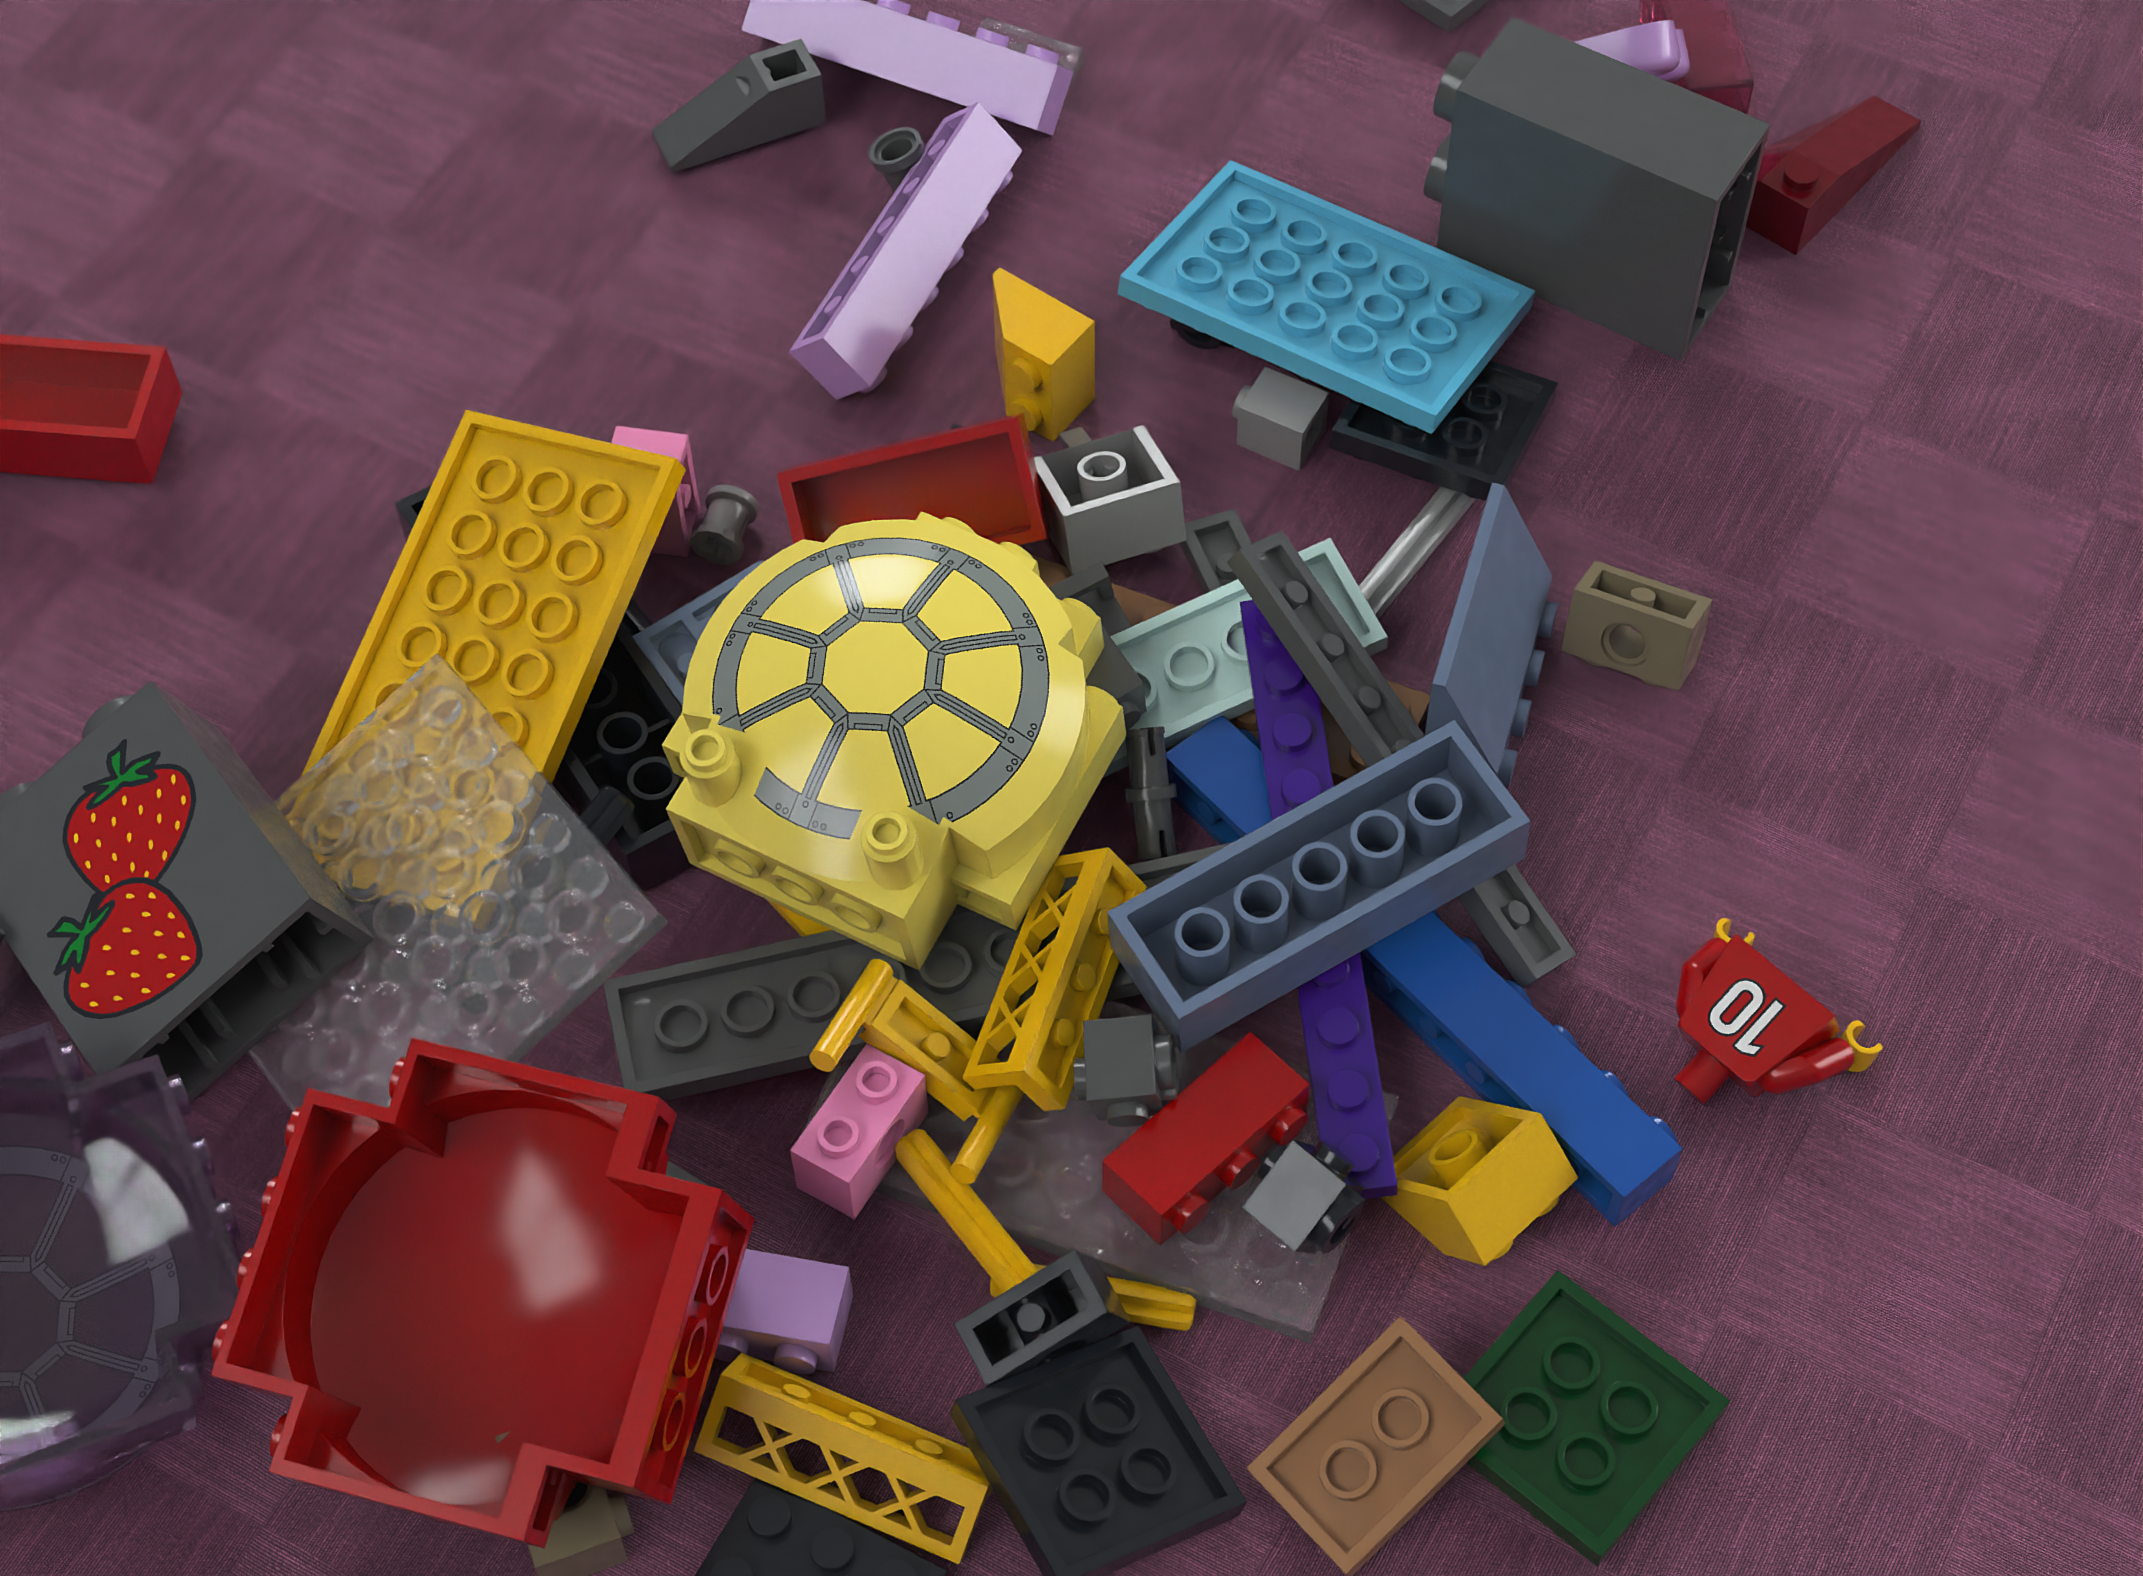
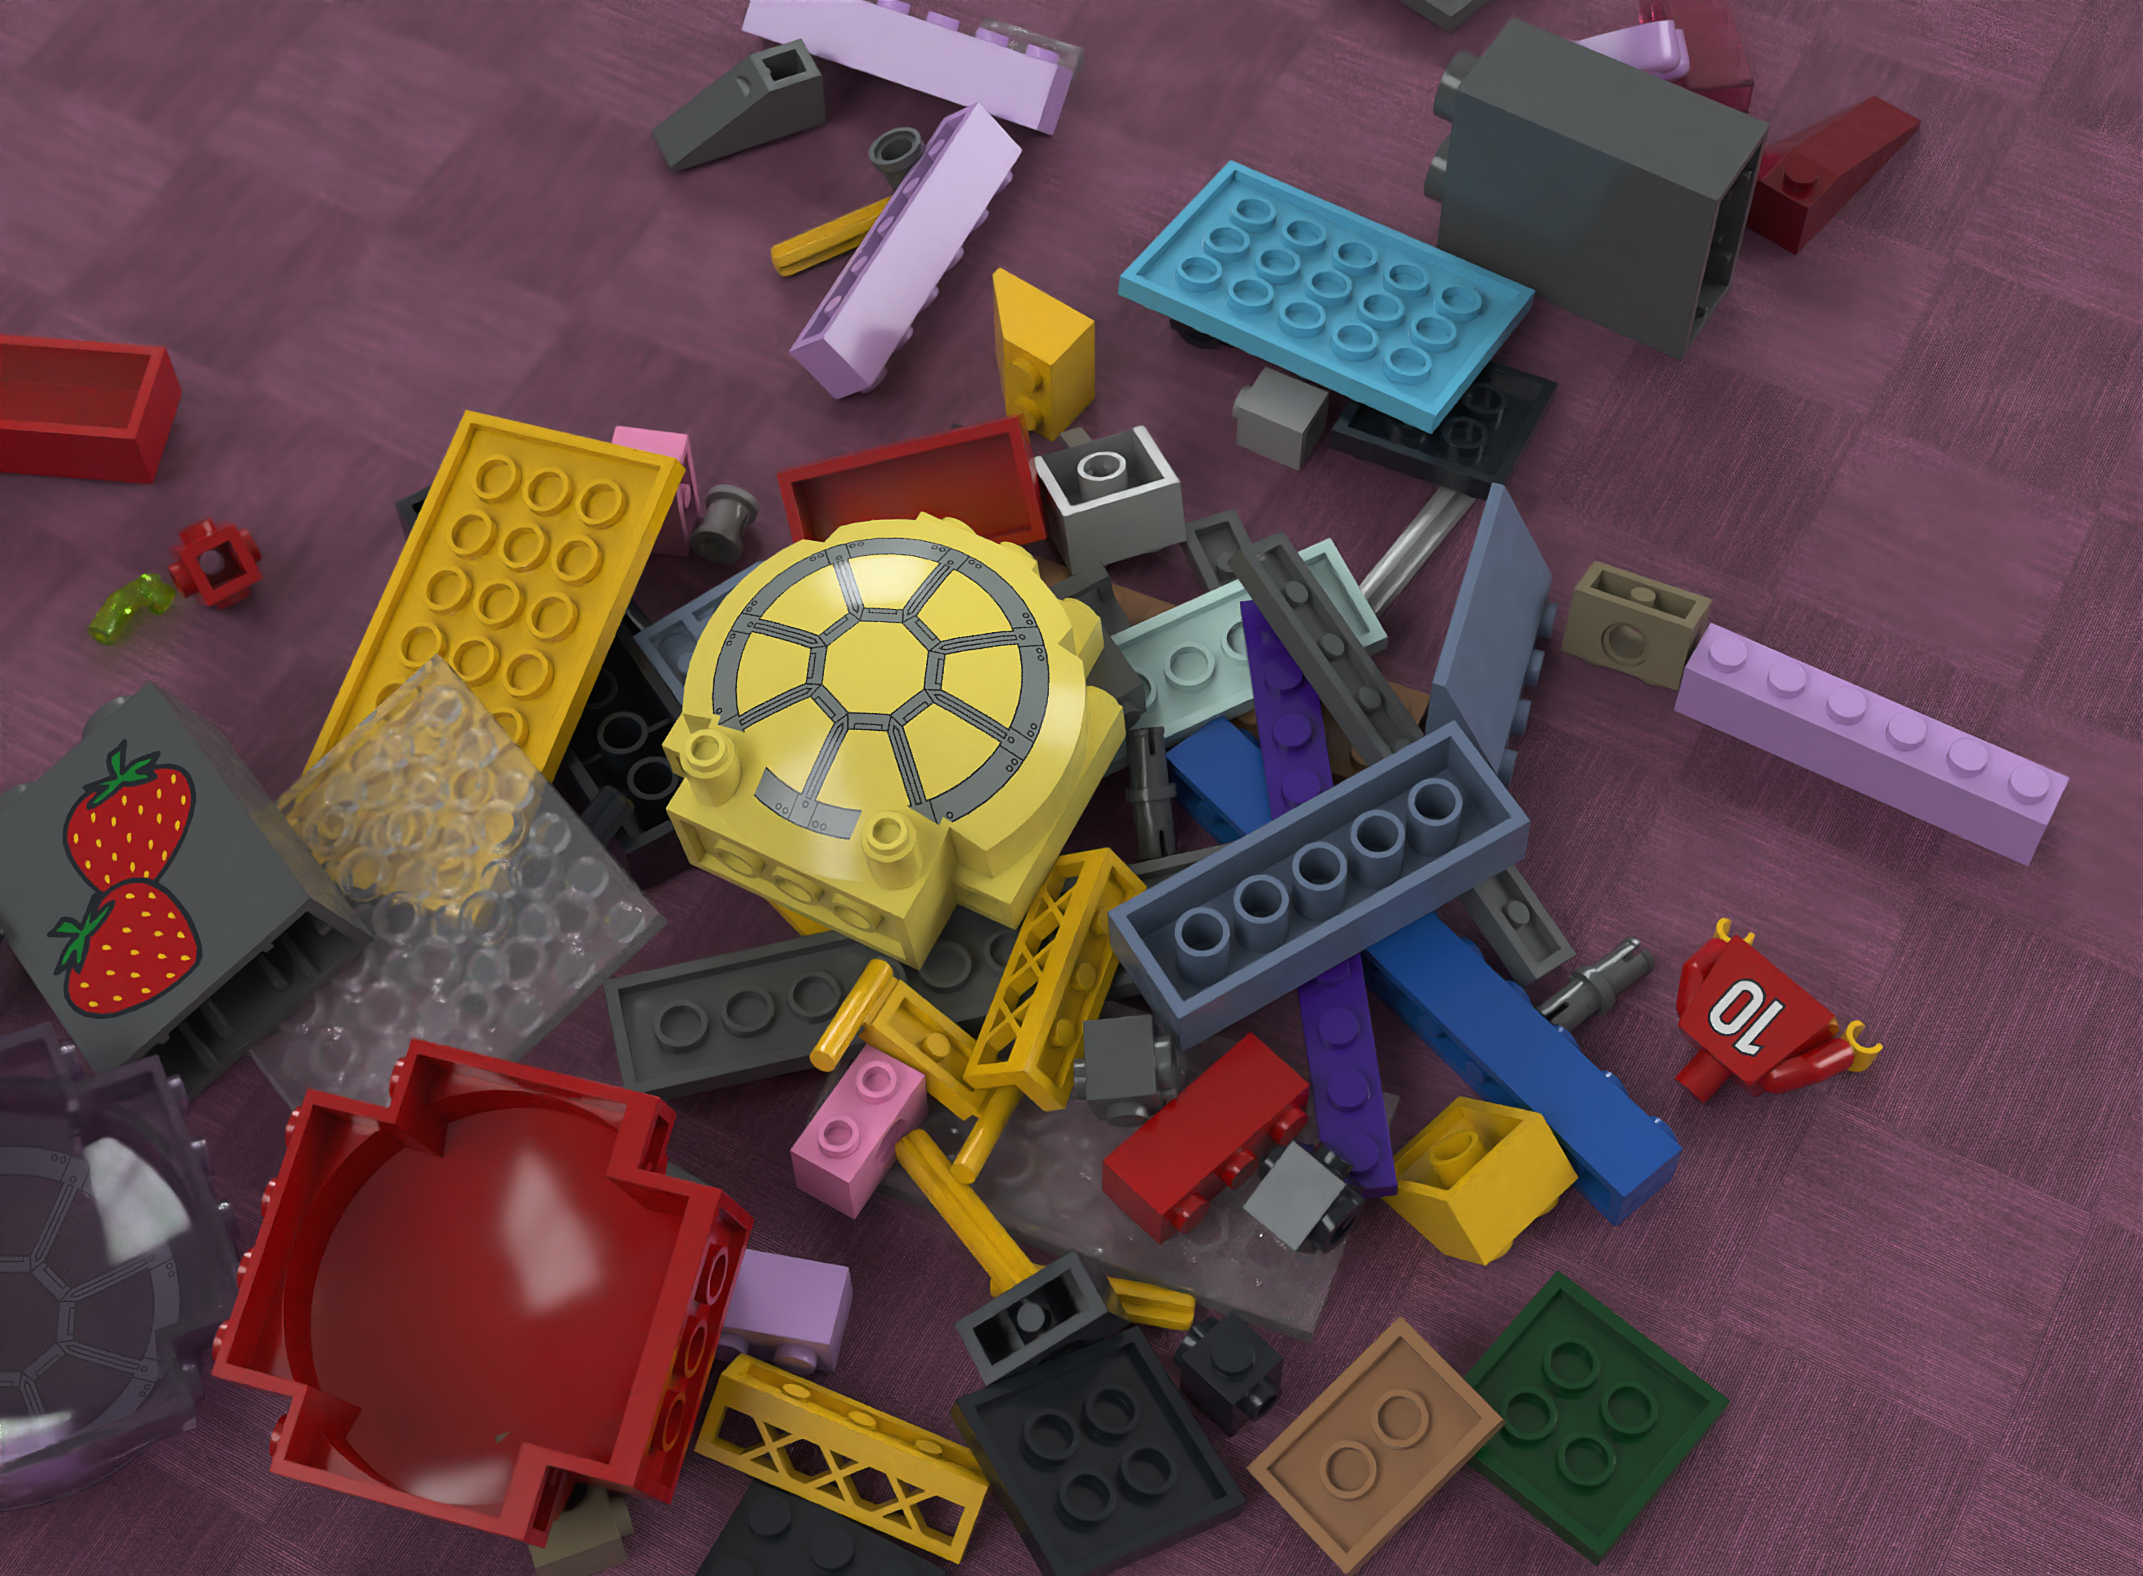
(125, 602): none -> clear neon green arm
(237, 563): none -> red brick
(825, 240): none -> yellow axle
(1229, 1372): none -> black brick
(1595, 987): none -> dark grey pin
(1870, 744): none -> lavender brick

